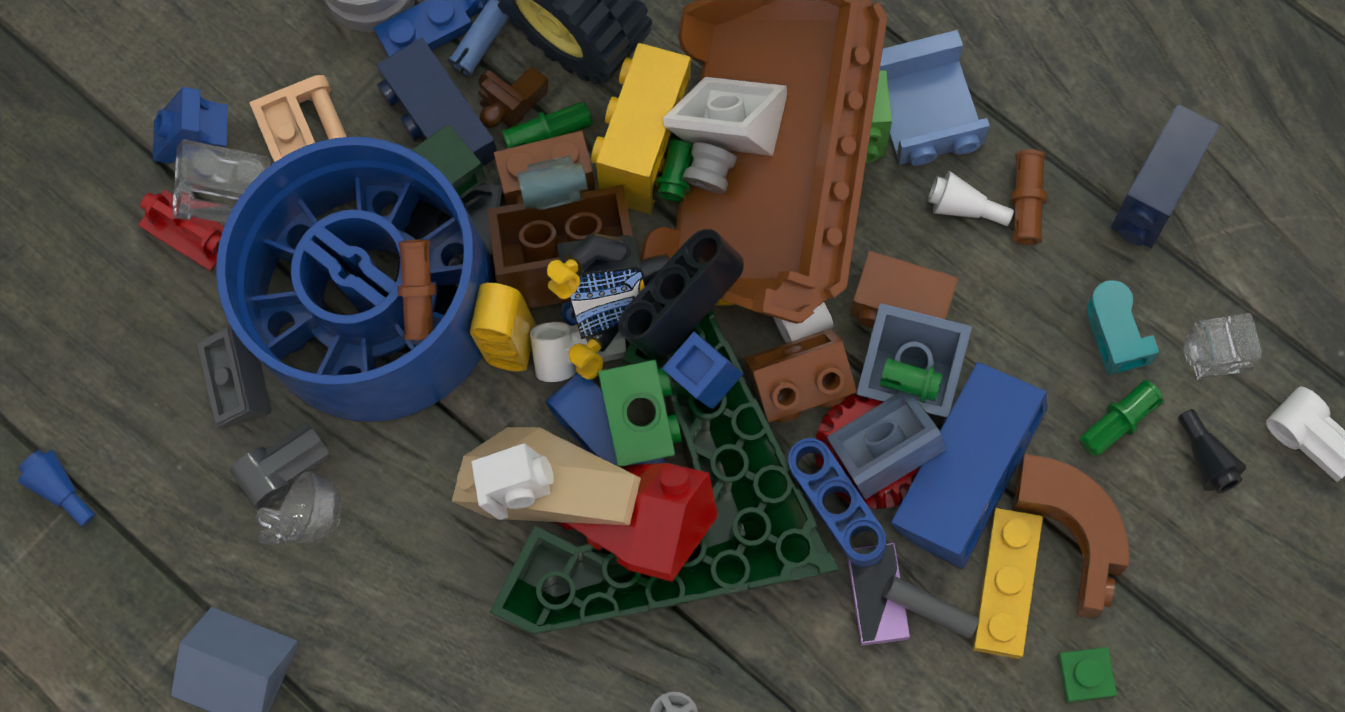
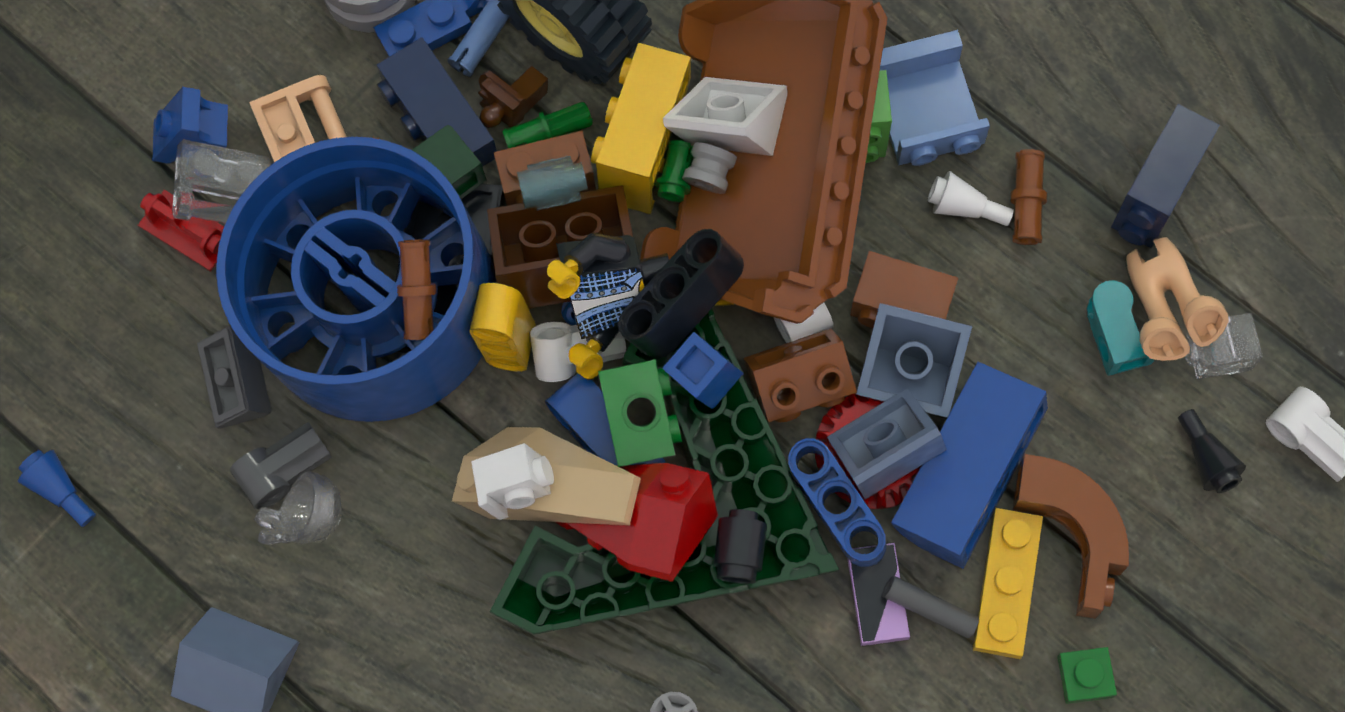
(740, 546): none -> black brick
(911, 379): green pin -> none
(1122, 418): green axle -> none
(1202, 315): none -> light nougat piece

